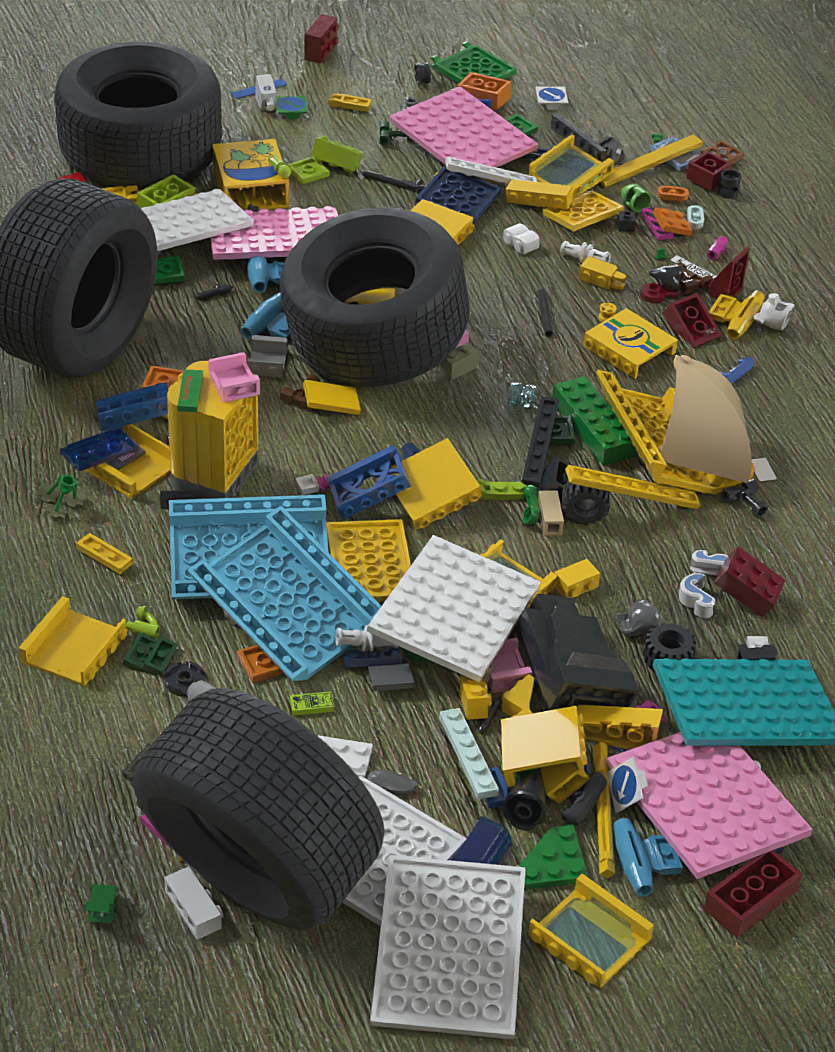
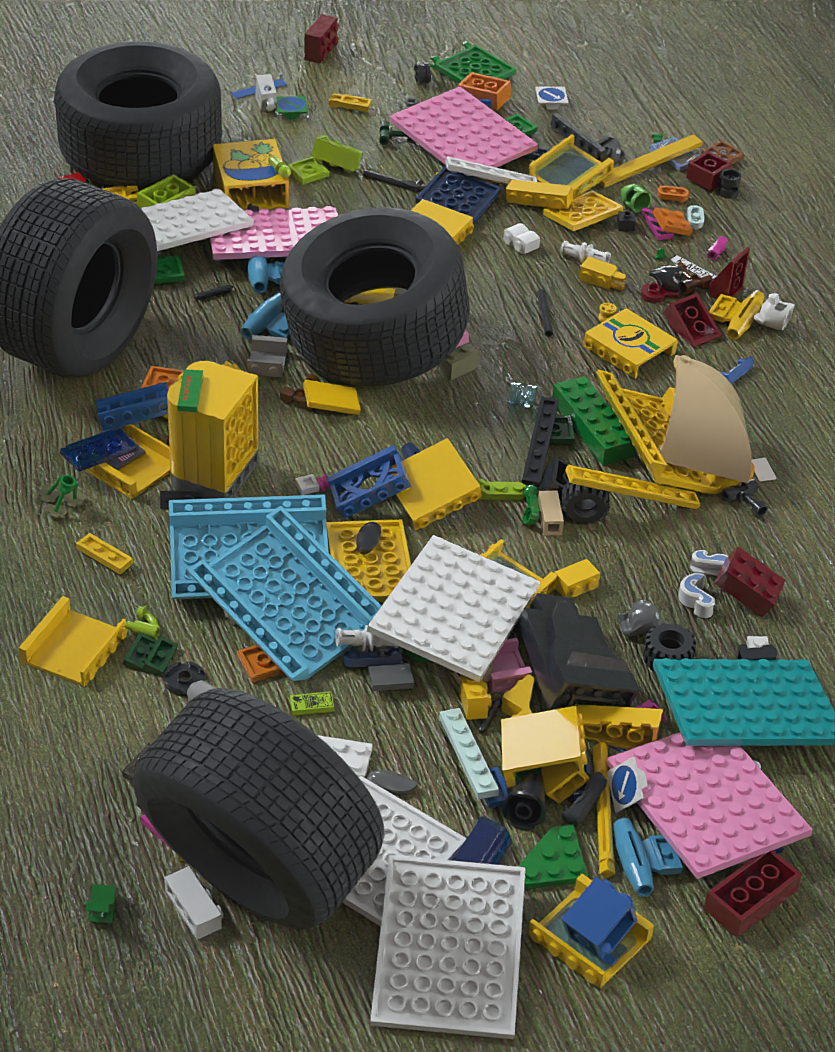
(233, 377): bright pink panel -> none
(368, 537): none -> black arm
(600, 919): none -> blue container

